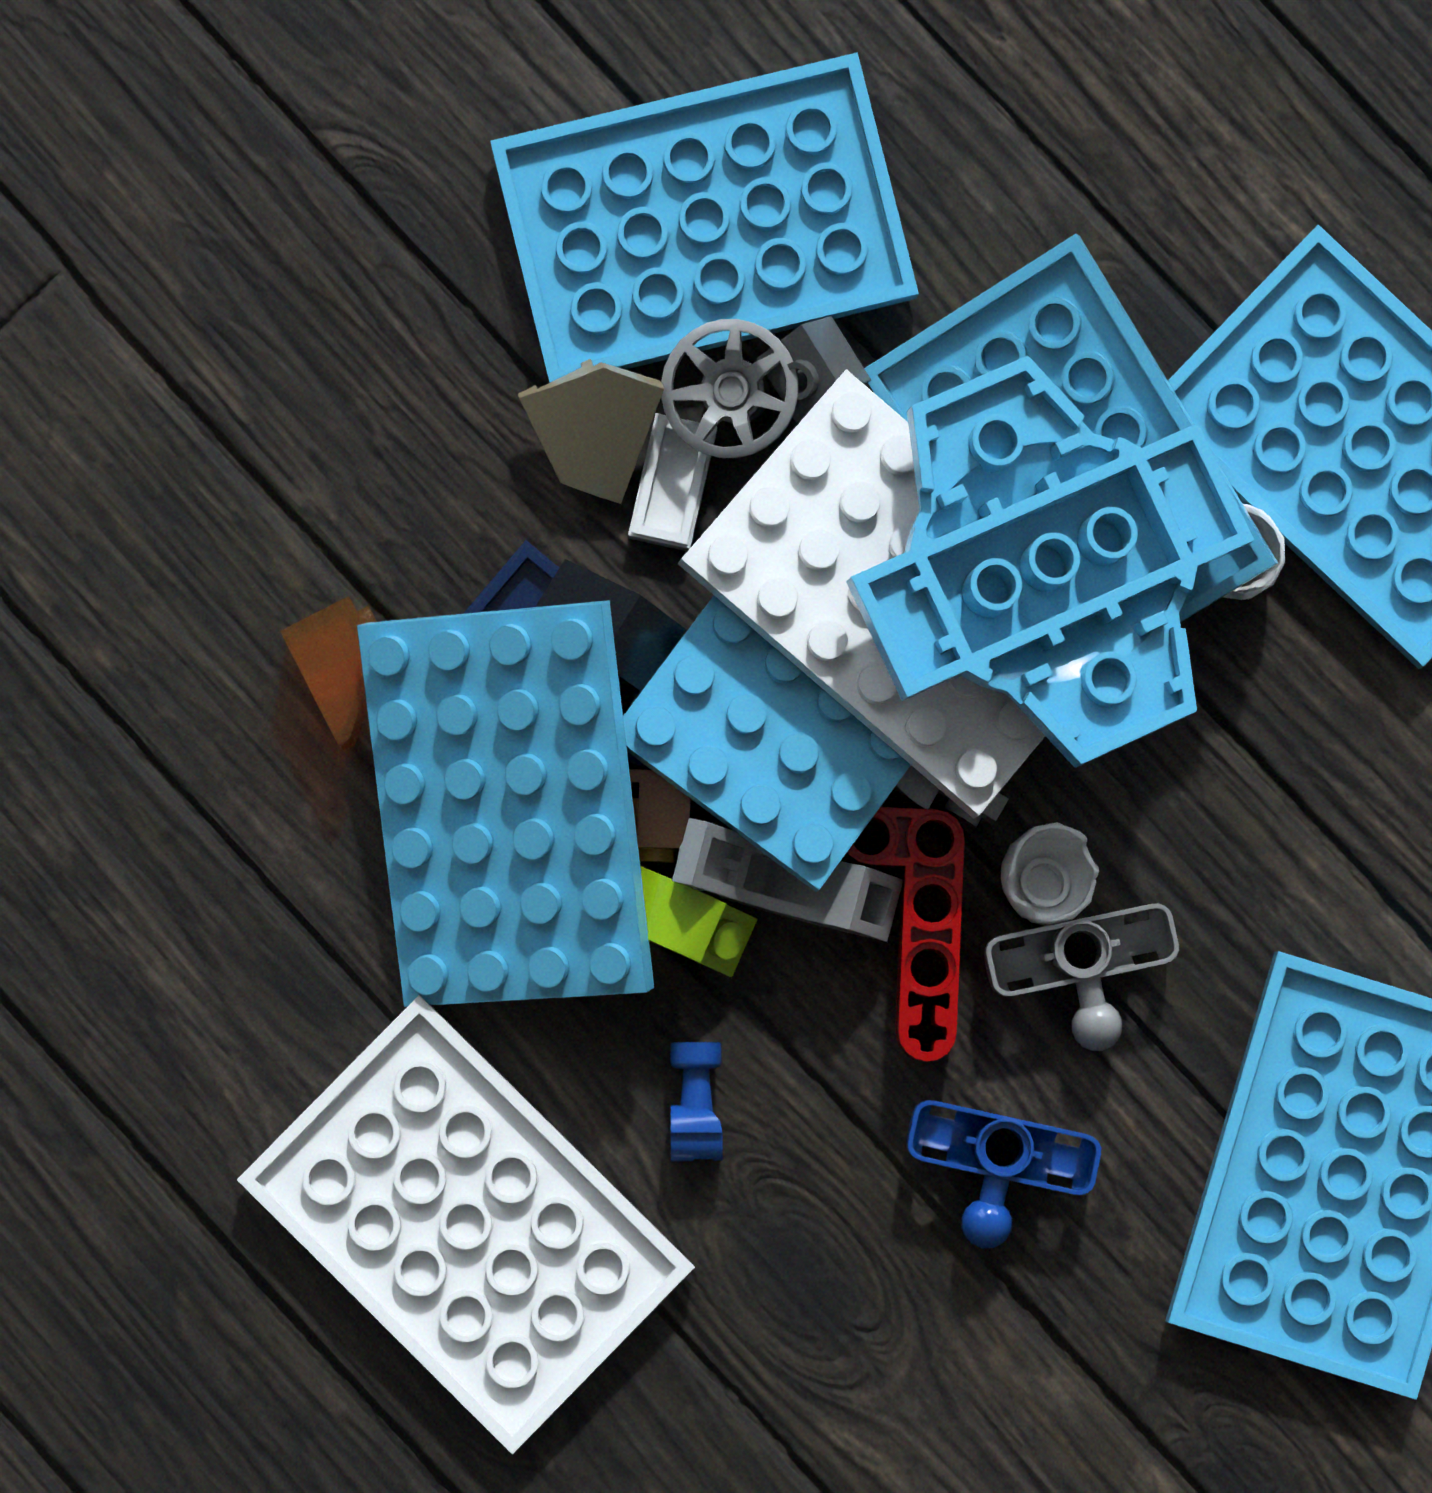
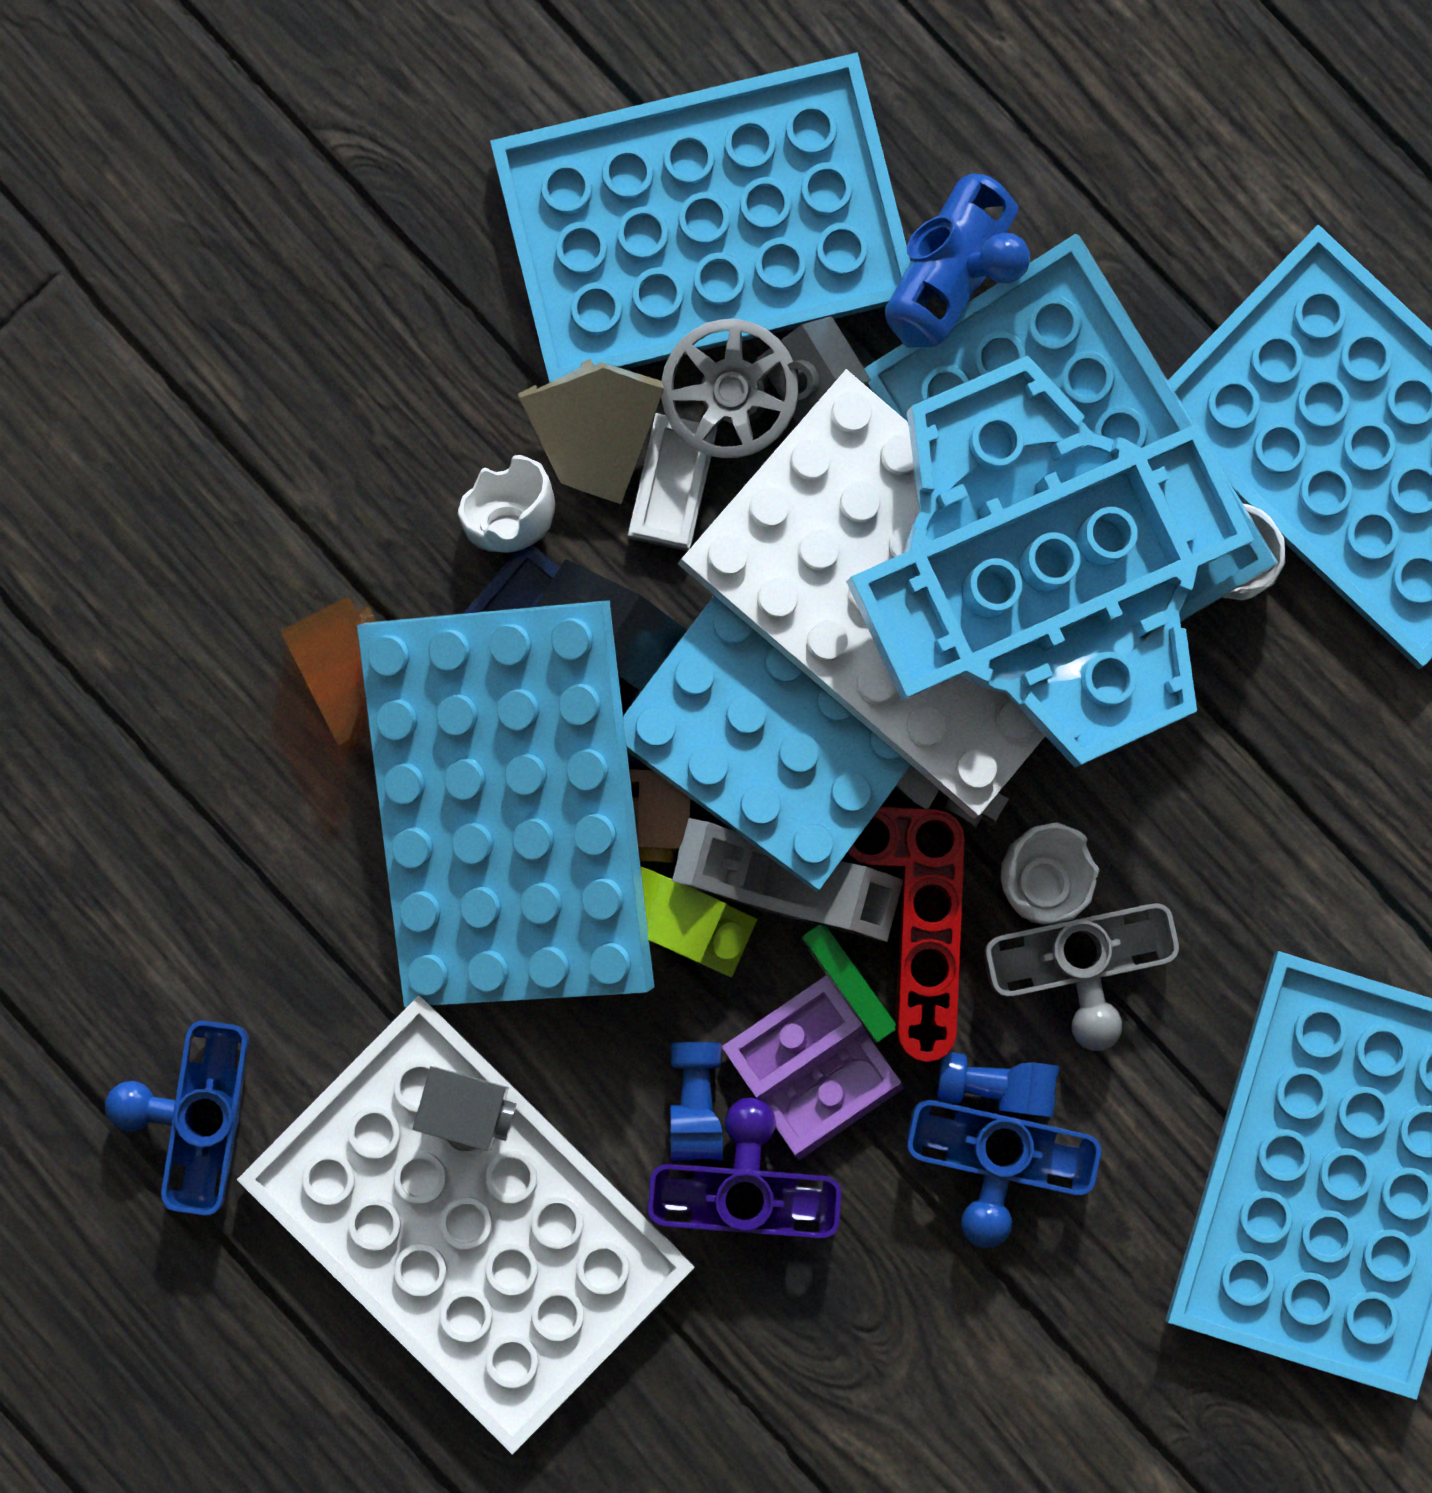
(133, 1106): none -> blue piece
(464, 1109): none -> dark grey brick
(508, 507): none -> white hair
(750, 1126): none -> dark purple piece
(813, 1067): none -> medium lavender slope
(849, 982): none -> green tile
(953, 259): none -> blue piece
(1021, 1089): none -> blue leg

